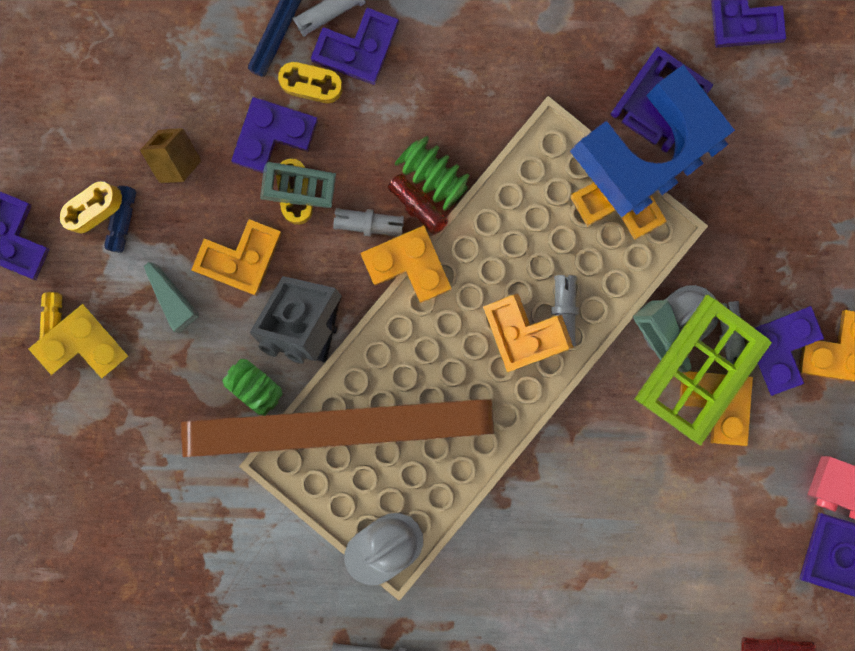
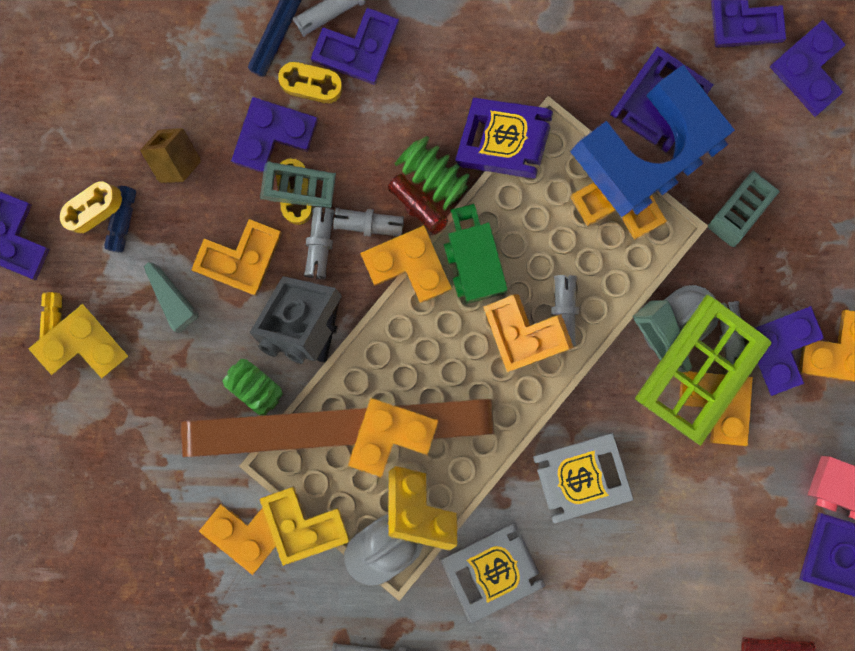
(244, 543): none -> light orange plate
(299, 536): none -> yellow plate
(319, 243): none -> light grey pin
(383, 427): none -> light orange plate
(411, 518): none -> yellow plate
(475, 258): none -> green brick
(498, 569): none -> light grey container
(509, 138): none -> dark purple container
(577, 478): none -> light grey container
(729, 225): none -> sand green slope
(802, 69): none -> dark purple plate

